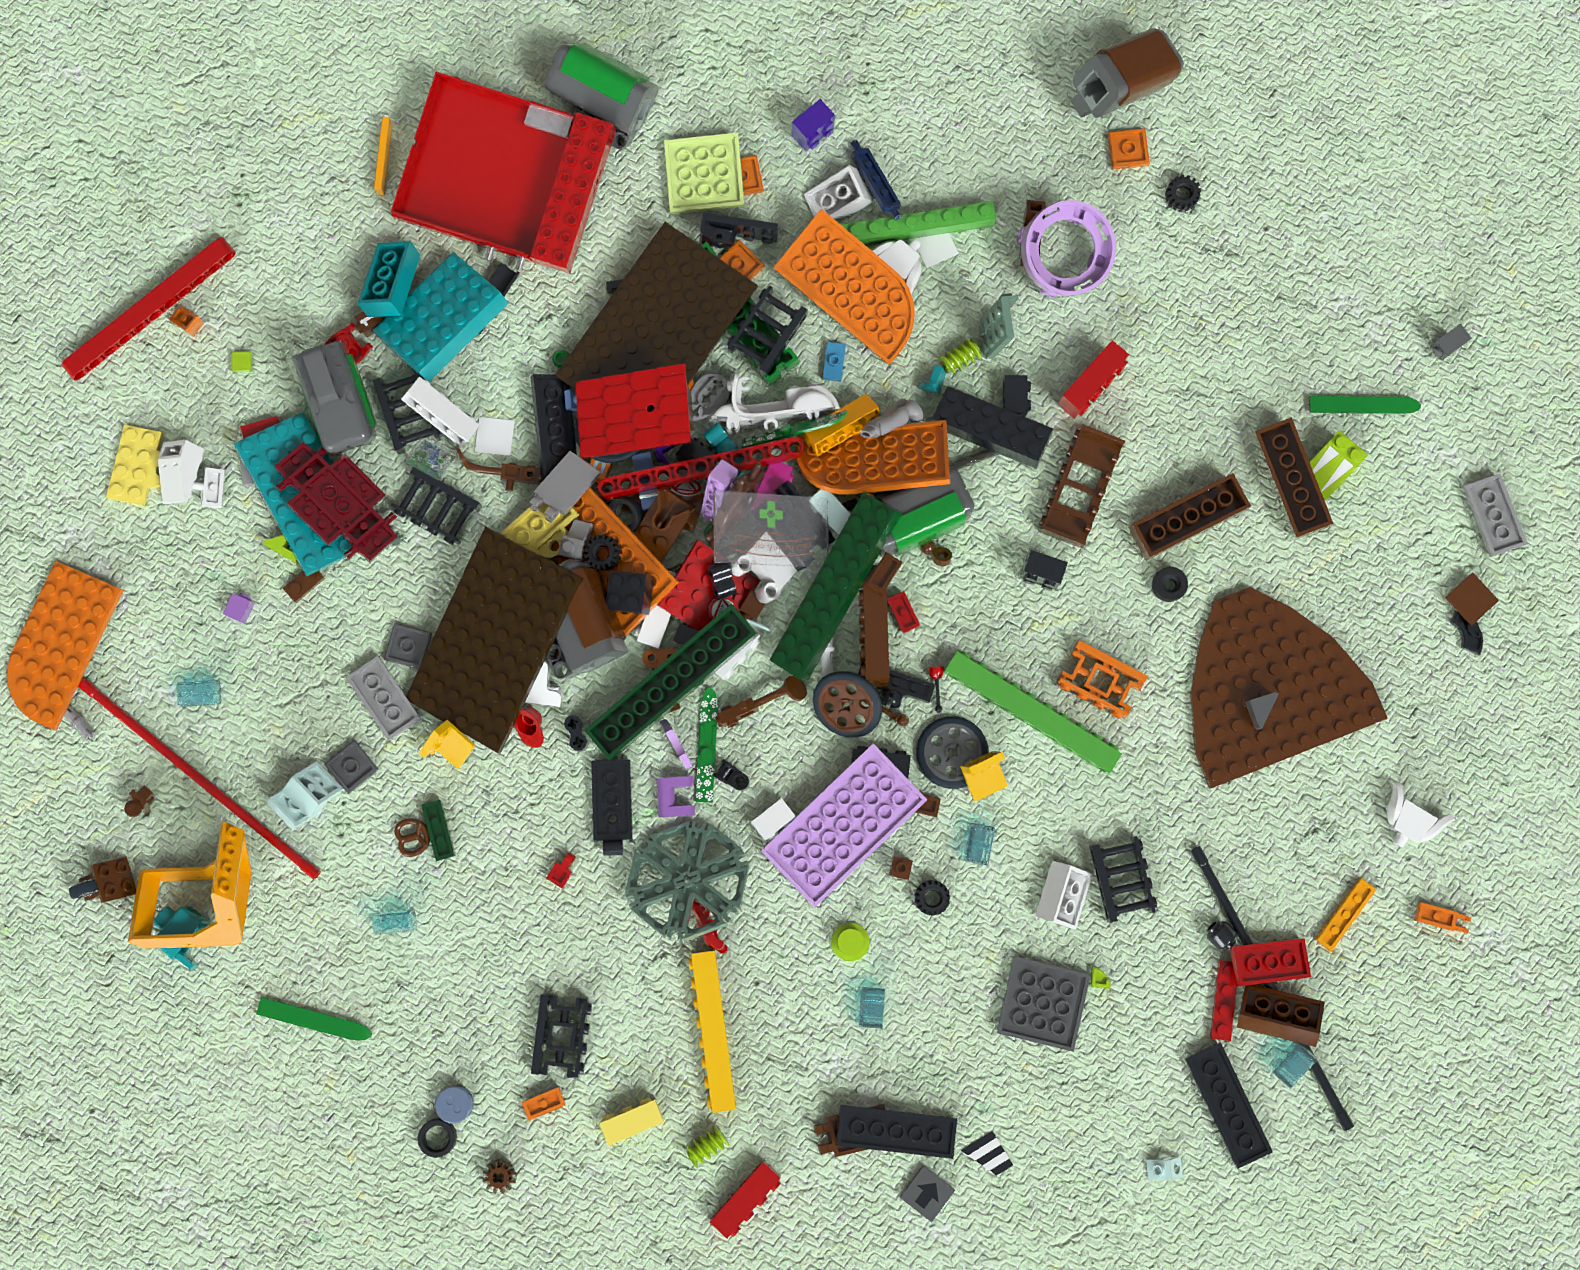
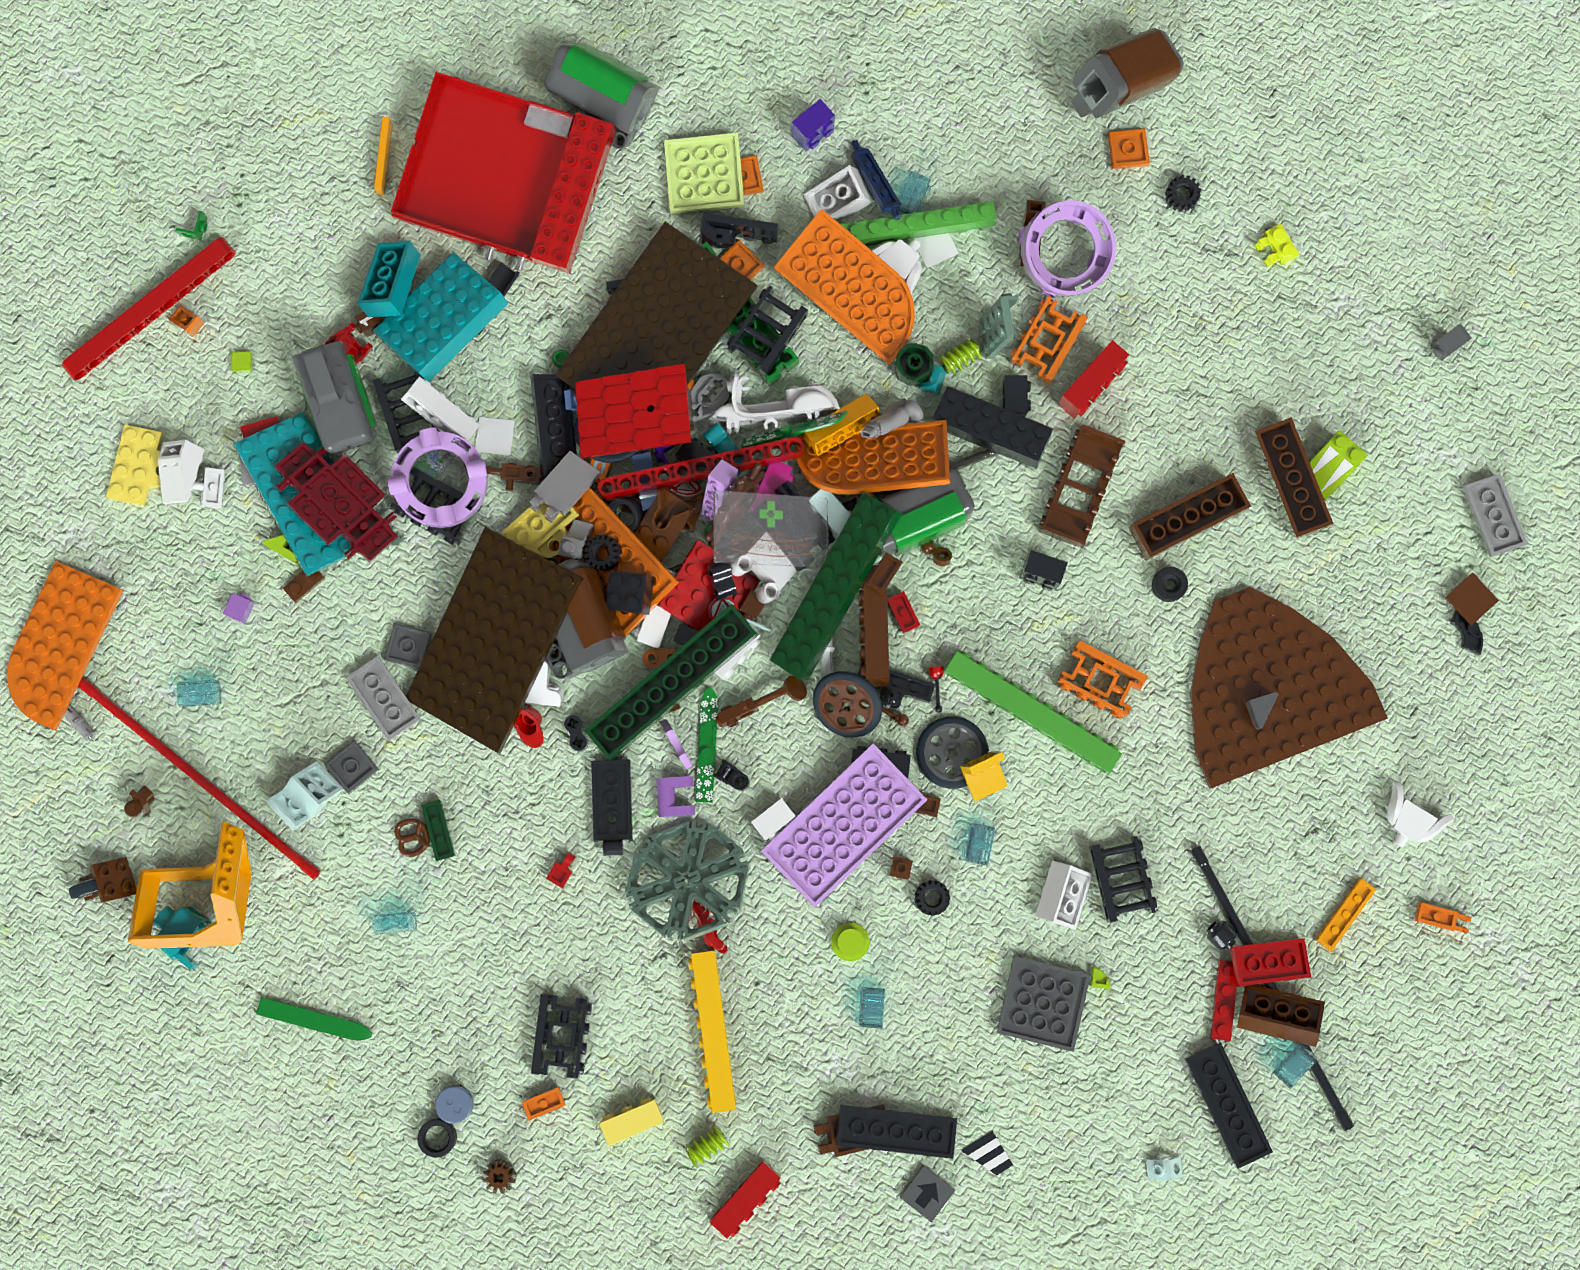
(200, 228): none -> green bracket
(447, 515): none -> lavender piece
(449, 743): yellow bracket -> none
(834, 361): dark azure plate -> none
(913, 193): none -> clear light blue brick
(917, 354): none -> dark green brick
(1060, 347): none -> orange fence
(1281, 245): none -> neon yellow plate
(1363, 404): green piece -> none

